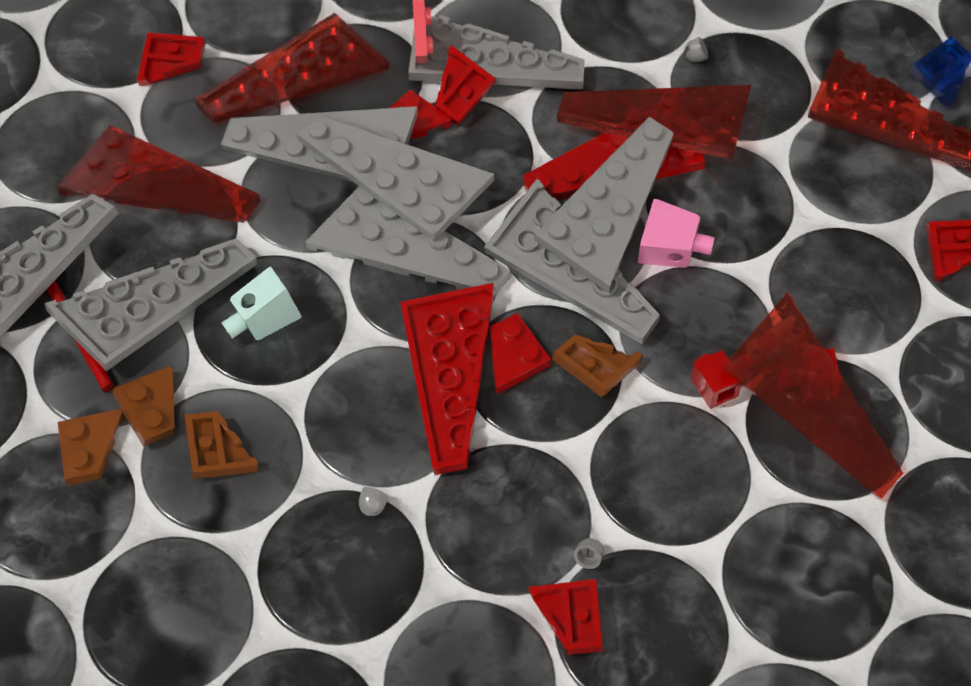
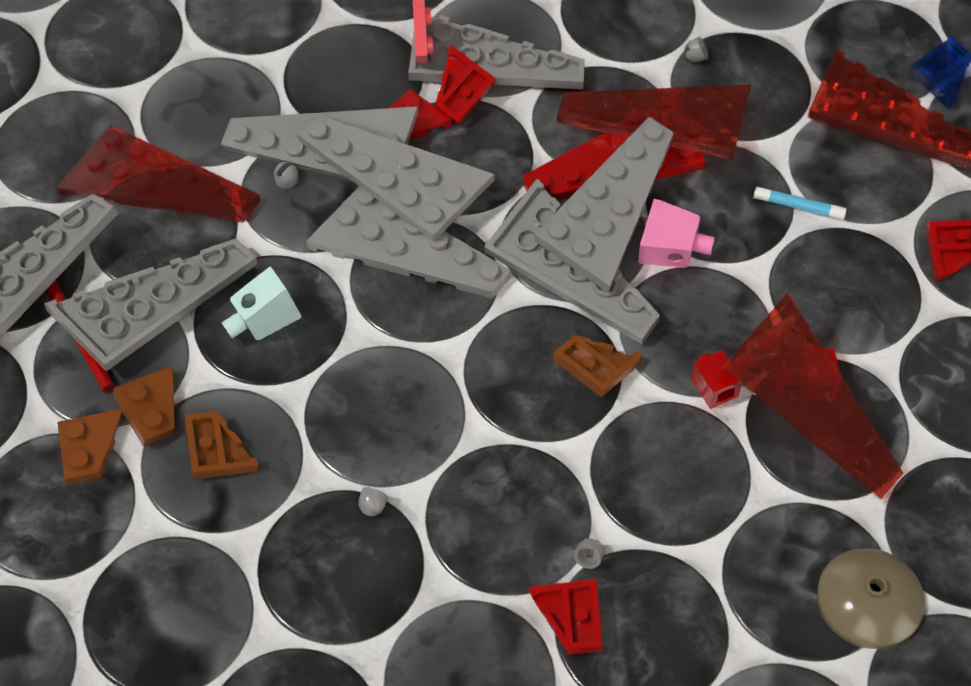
(169, 56): red wing -> none
(289, 175): none -> light grey hinge
(308, 63): clear red wing -> none
(447, 357): red wing -> none
(515, 353): red wing -> none
(799, 203): none -> medium azure bar
(869, 616): none -> dark tan dish

